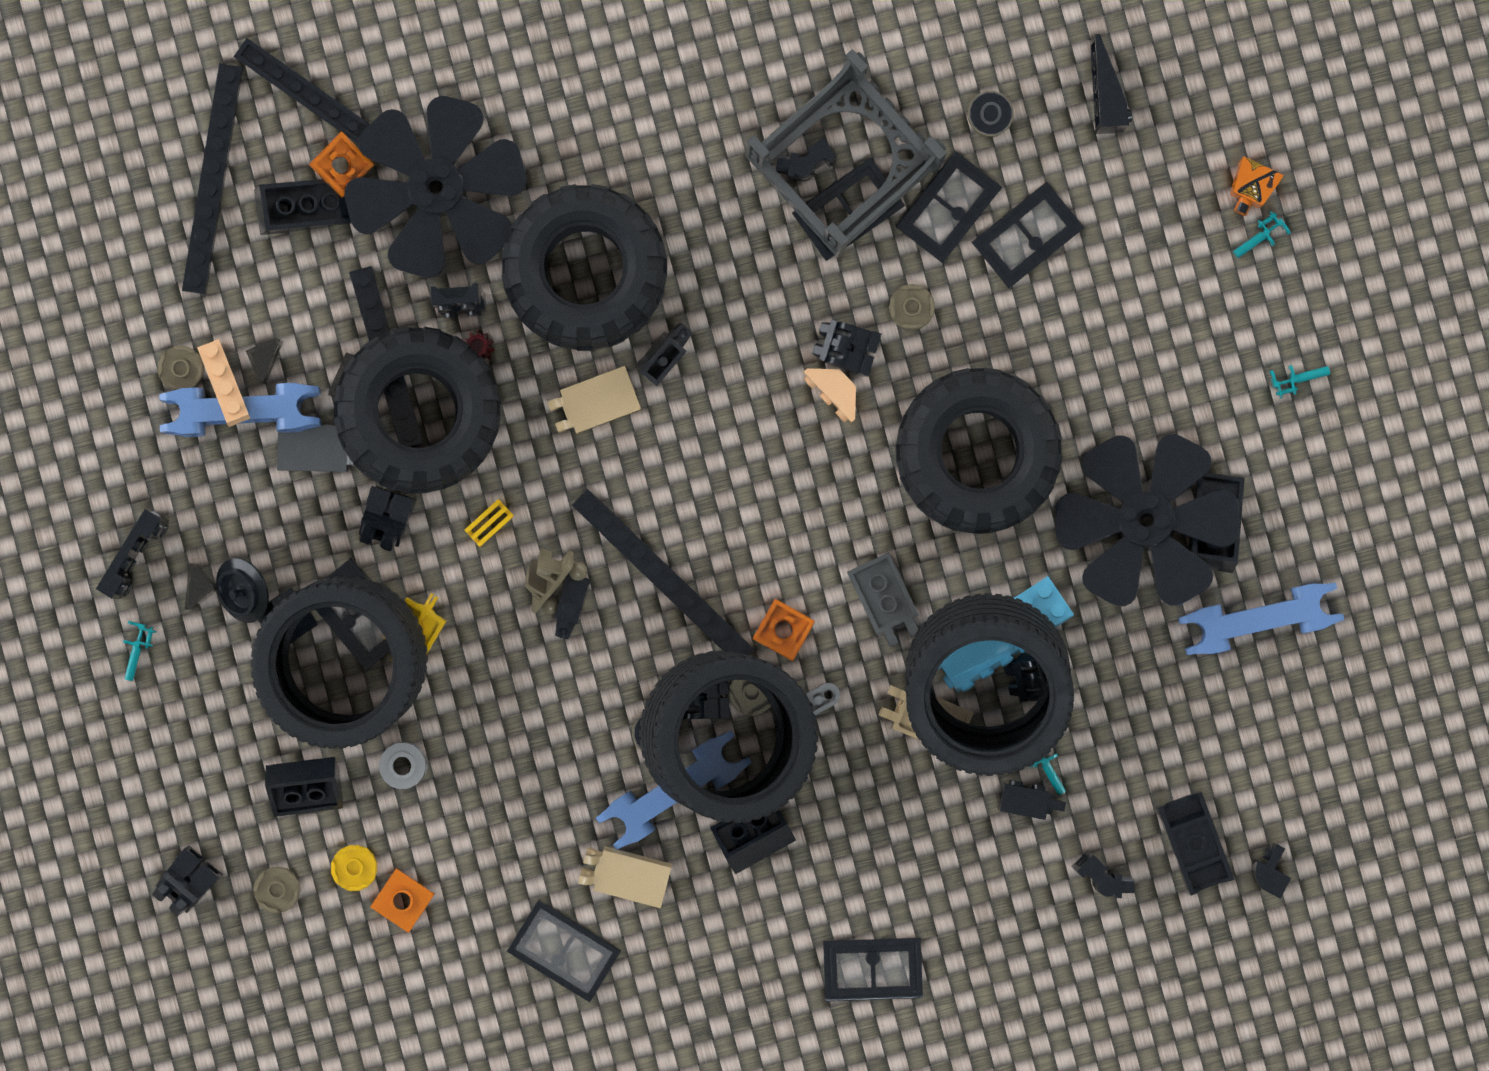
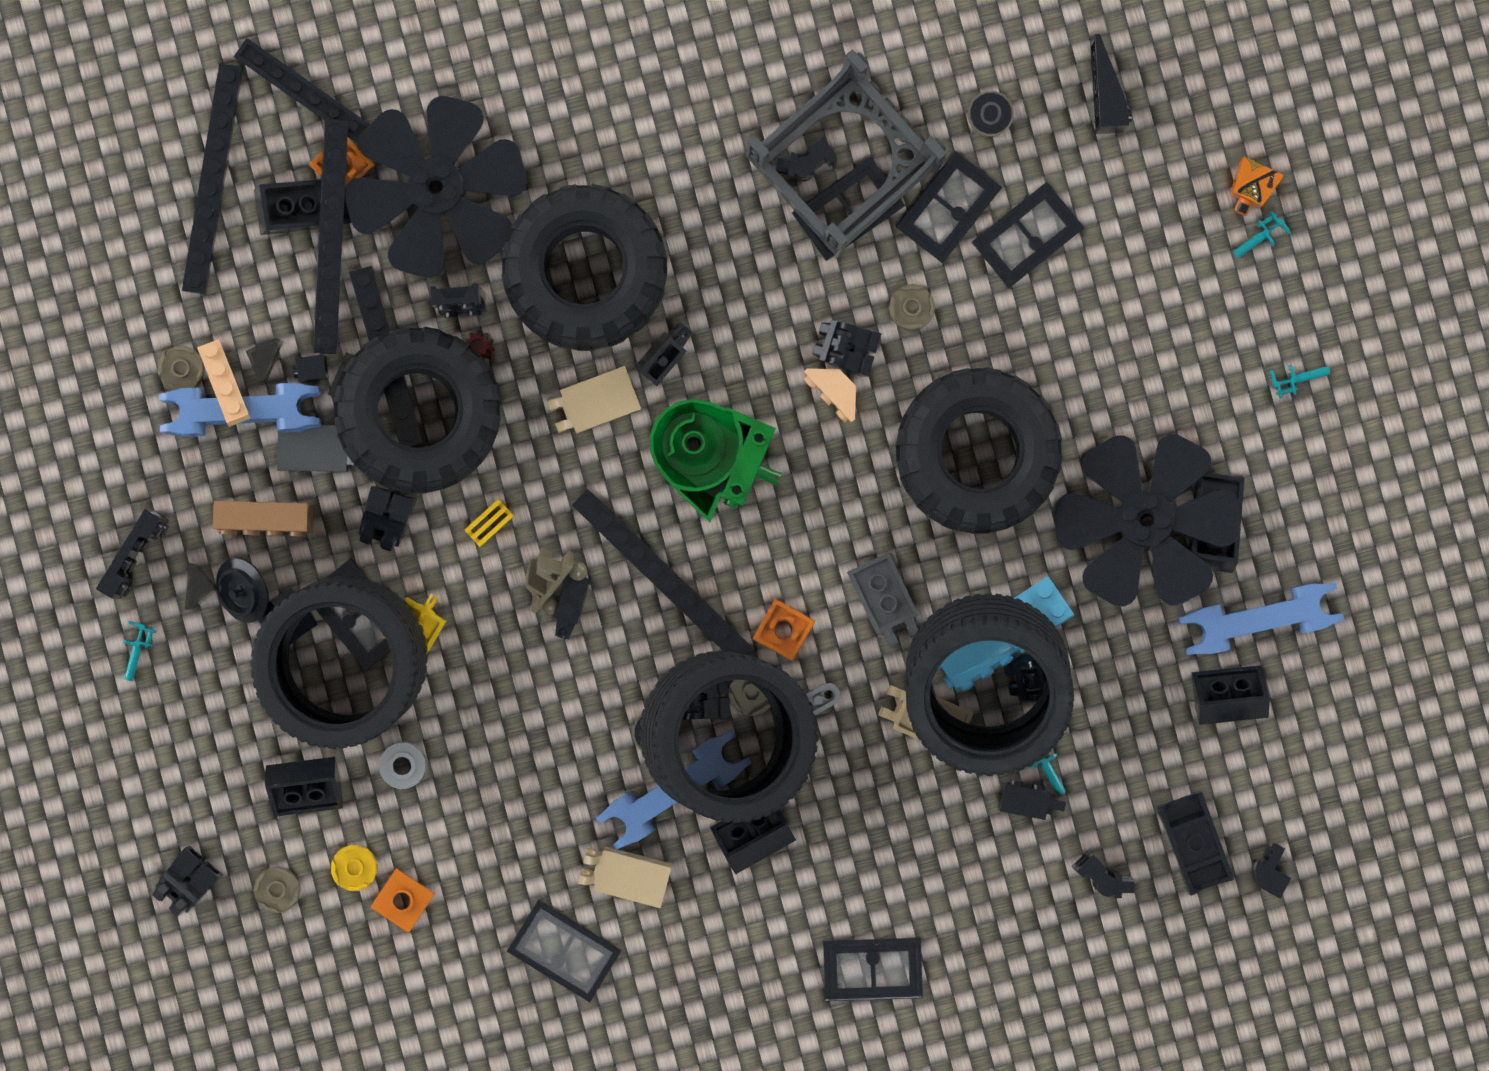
(263, 517): none -> medium nougat brick
(311, 368): none -> black brick
(330, 237): none -> black plate
(723, 463): none -> green animal
(1230, 695): none -> black slope

